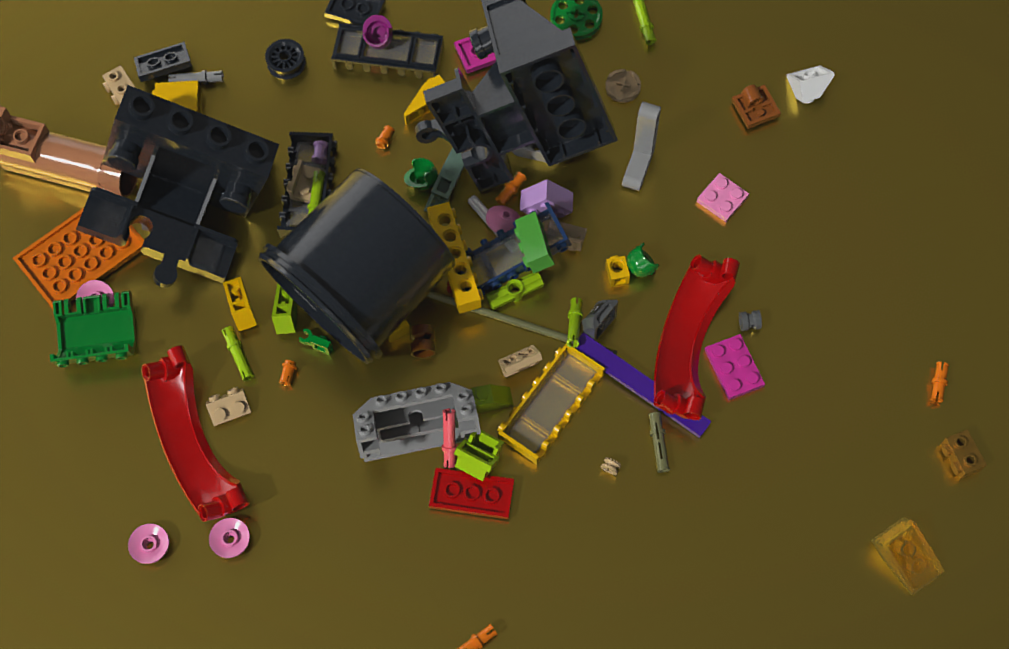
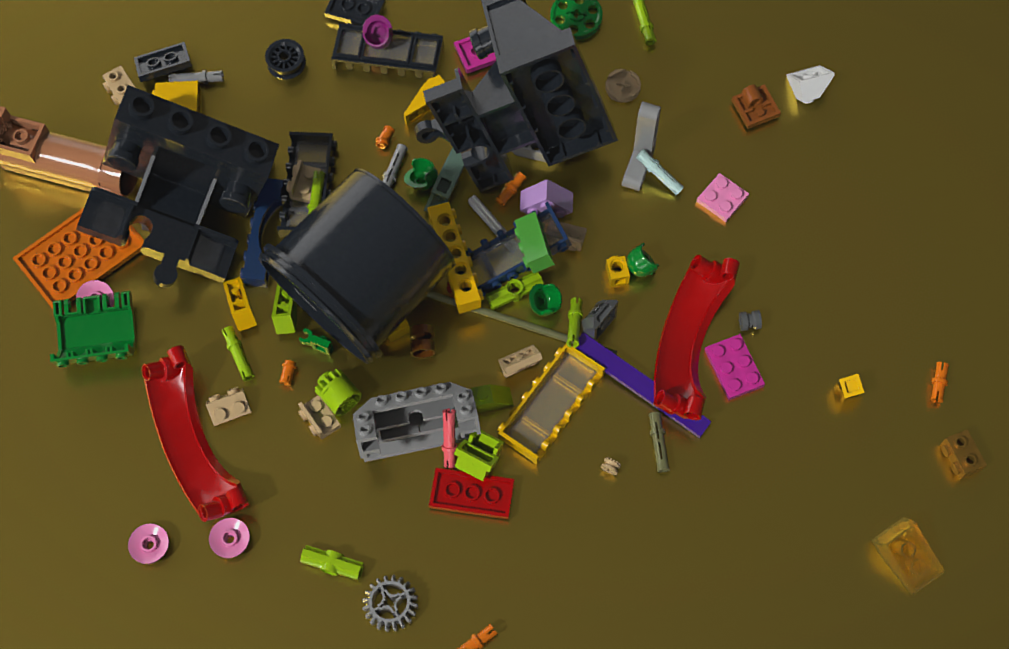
(267, 203): none -> dark blue arch
(319, 416): none -> tan bracket
(320, 152): lavender bush -> none
(332, 562): none -> lime piece
(337, 392): none -> lime gear
(382, 587): none -> light grey gear
(389, 176): none -> light grey pin
(501, 218): bright pink dish -> none
(545, 299): none -> green helmet
(664, 176): none -> light aqua pin
(851, 386): none -> yellow brick

